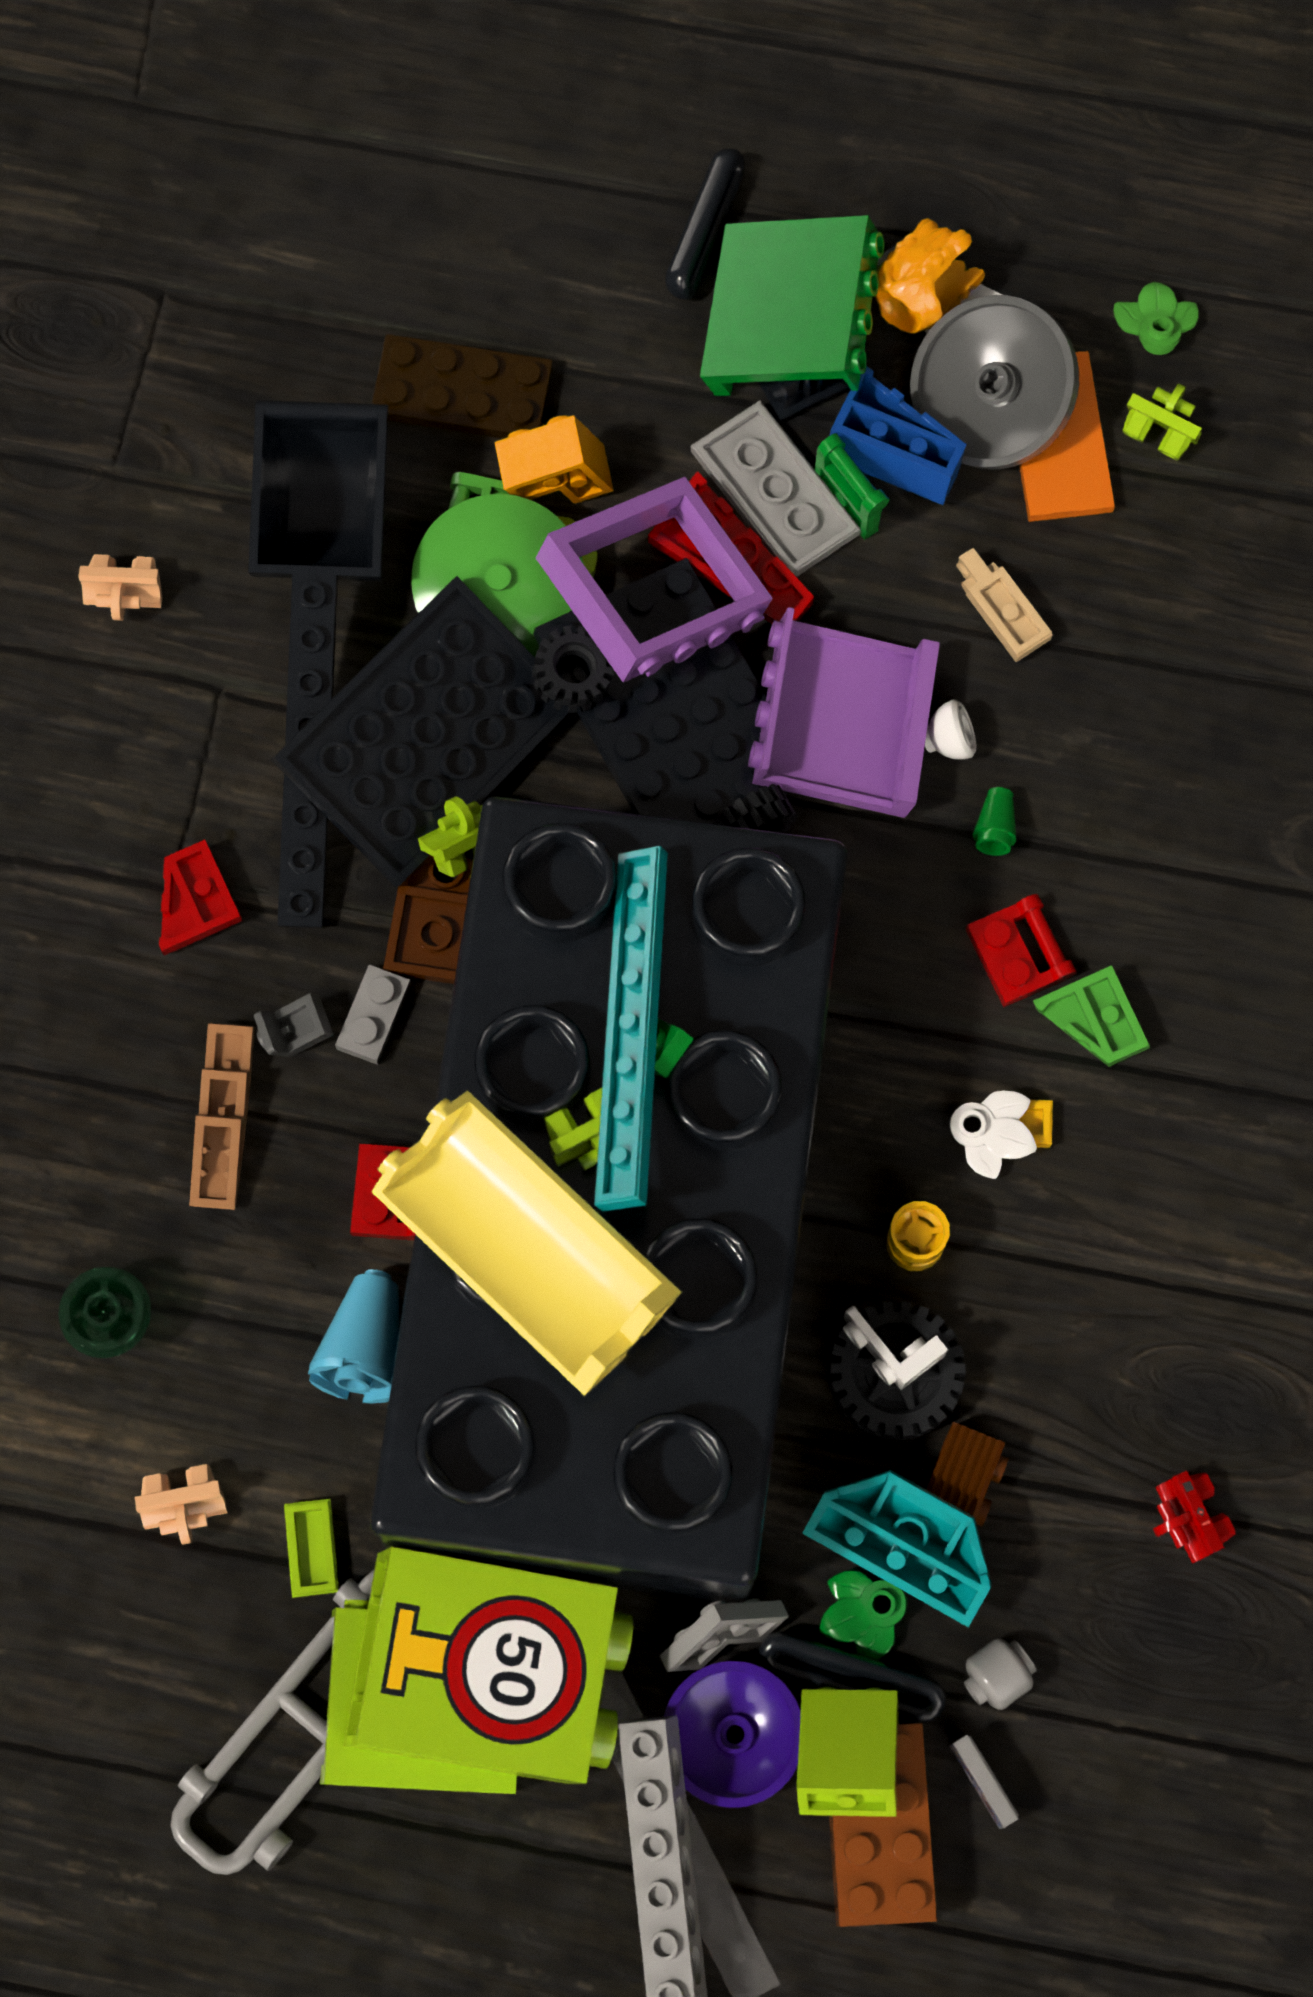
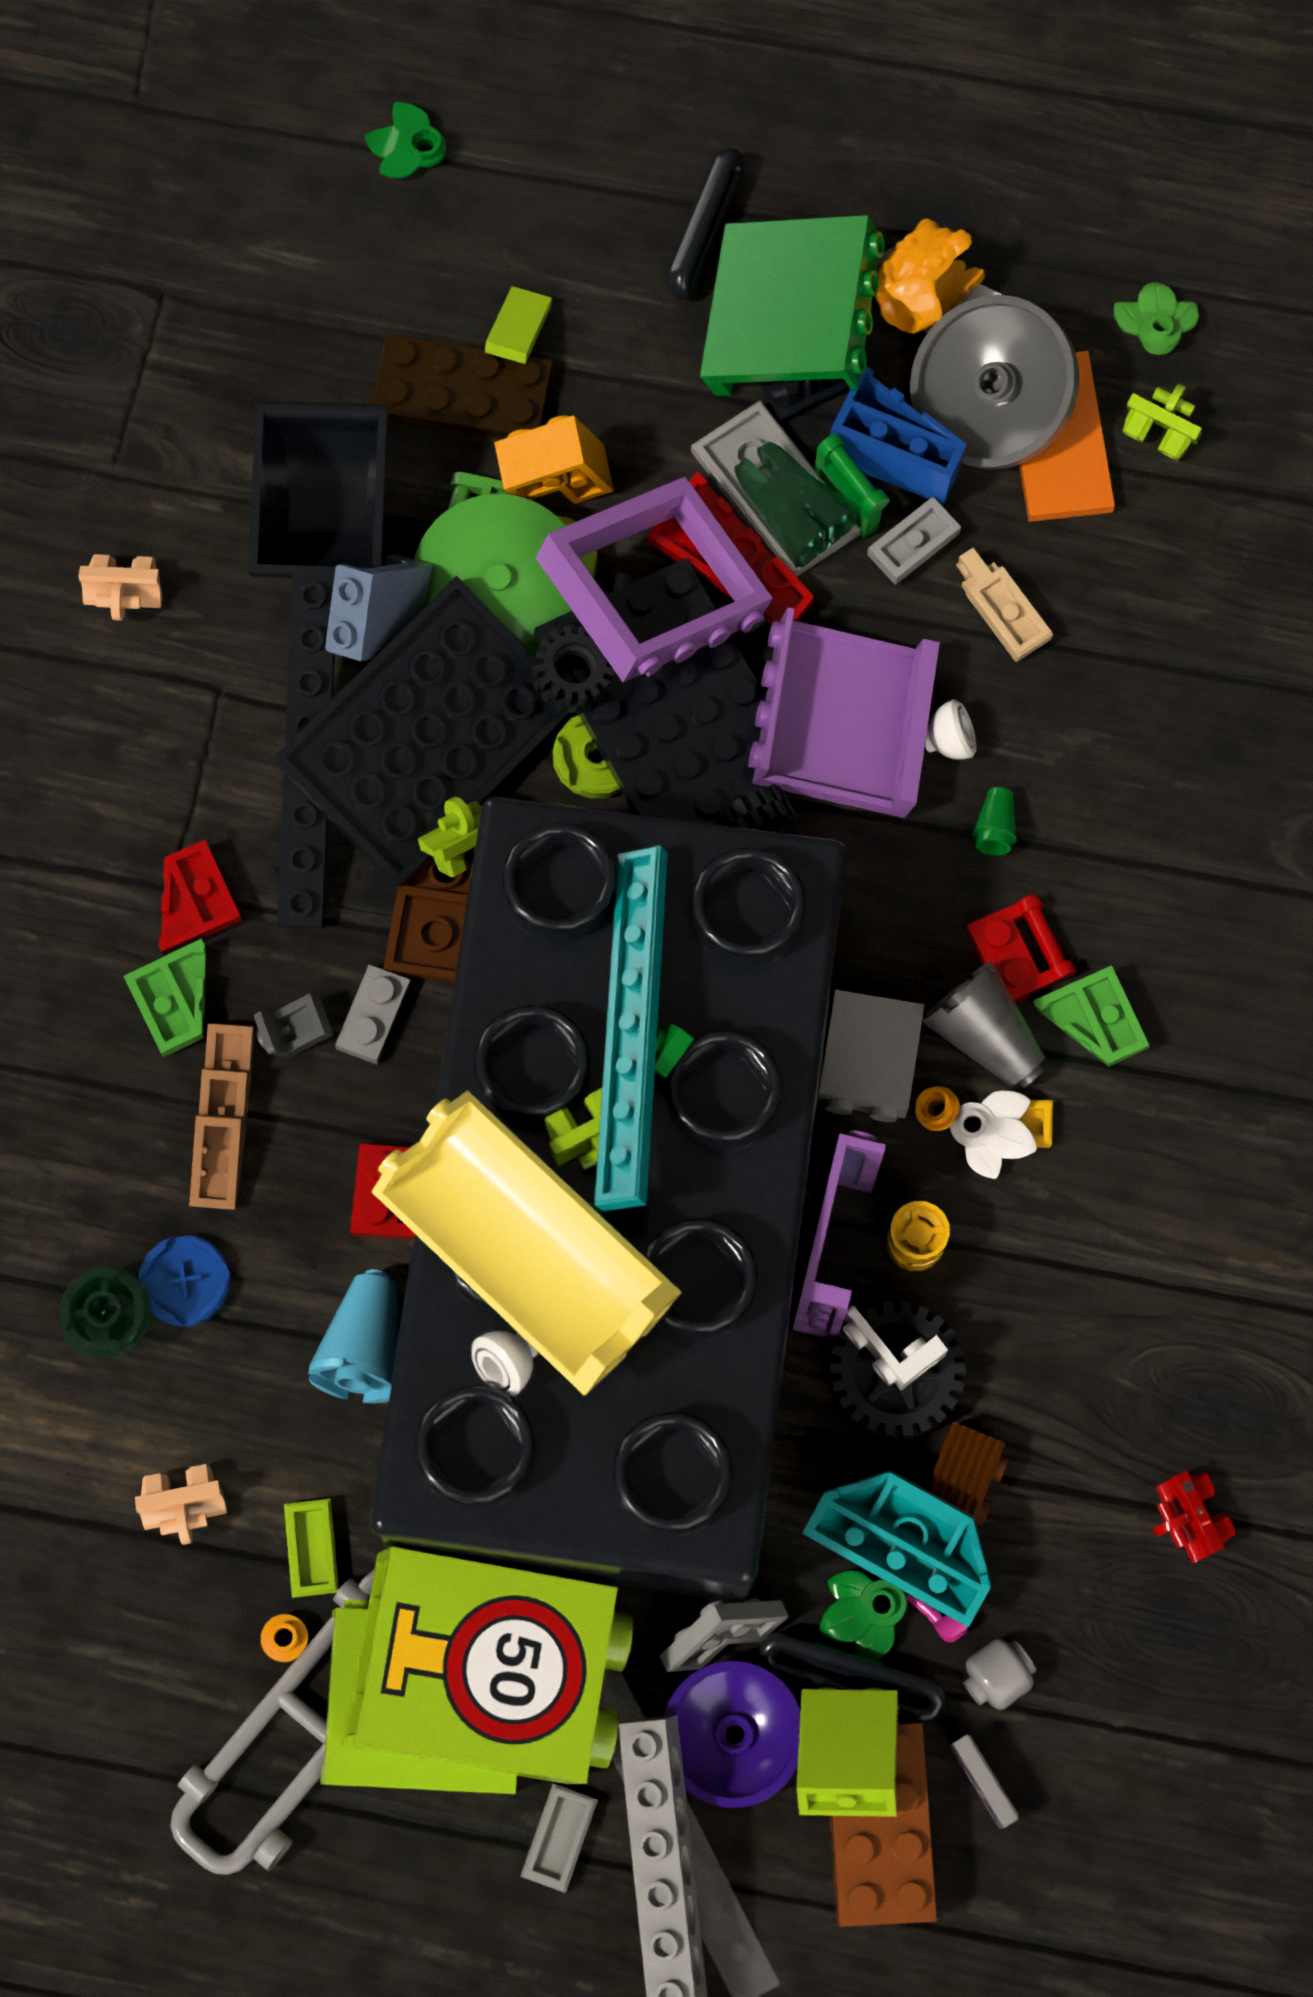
(173, 996): none -> bright green wing
(185, 1280): none -> blue tile
(298, 1643): none -> light orange plate
(374, 605): none -> sand blue panel
(401, 143): none -> green plate
(503, 1360): none -> white brick
(518, 325): none -> lime tile
(559, 1838): none -> light grey tile
(576, 768): none -> lime plate
(795, 504): none -> clear green piece
(853, 1166): none -> medium lavender panel
(870, 1055): none -> light grey brick
(914, 540): none -> light grey plate
(929, 1100): none -> light orange plate
(947, 1628): none -> dark pink hand
(988, 1027): none -> flat silver cone

